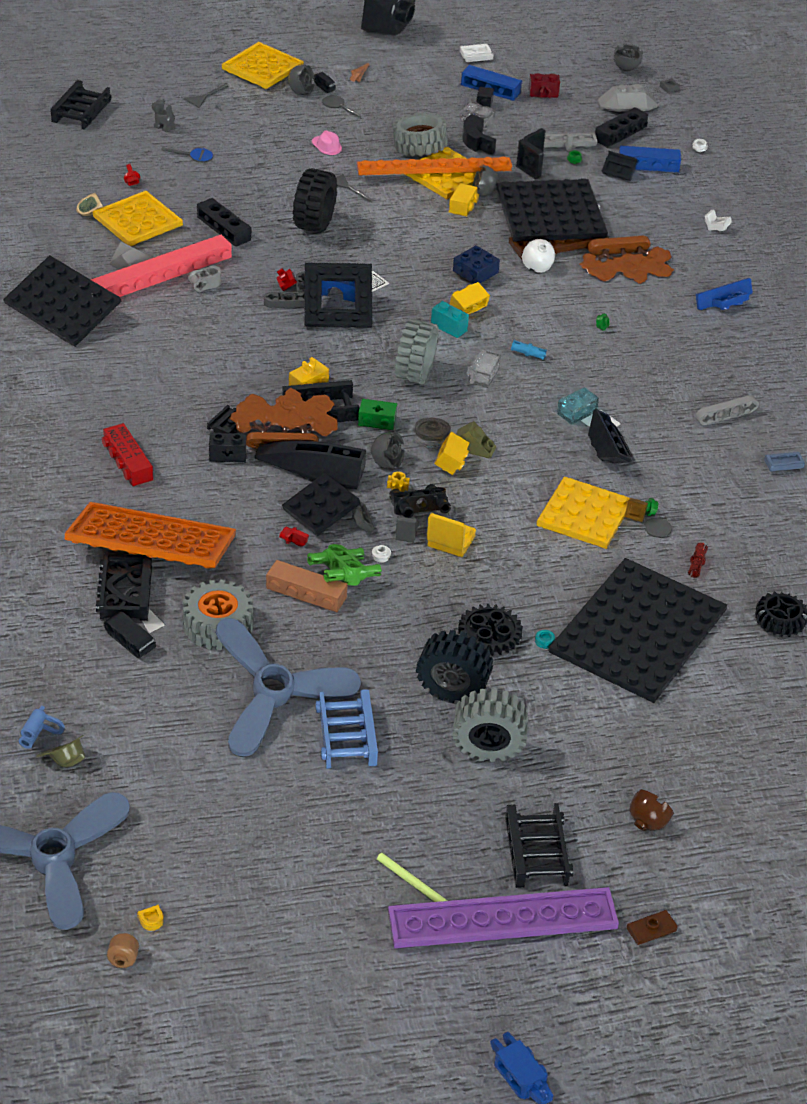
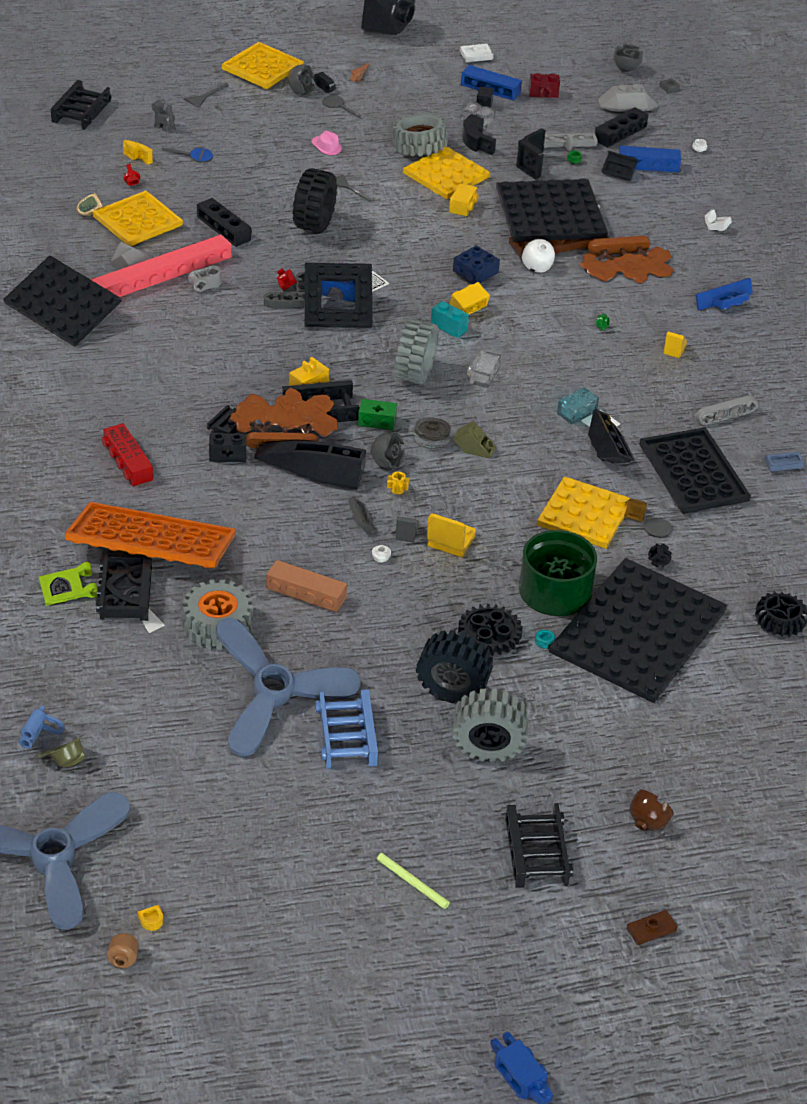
(67, 585): none -> lime flag
(129, 634): black beam -> none
(137, 151): none -> yellow slope
(294, 535): red piece -> none
(321, 504): black plate -> none
(344, 564): bright green piece -> none
(432, 165): orange plate -> none
(433, 499): black piece -> none
(452, 453): yellow brick -> none
(485, 181): dark grey cylinder -> none
(502, 917): medium lavender plate -> none
(528, 349): dark azure pin -> none
(557, 572): none -> dark green wheel
(652, 507): green plate -> none
(659, 555): none -> black gear
(674, 344): none -> yellow slope
(694, 470): none -> black plate
(697, 560): clear red pin -> none

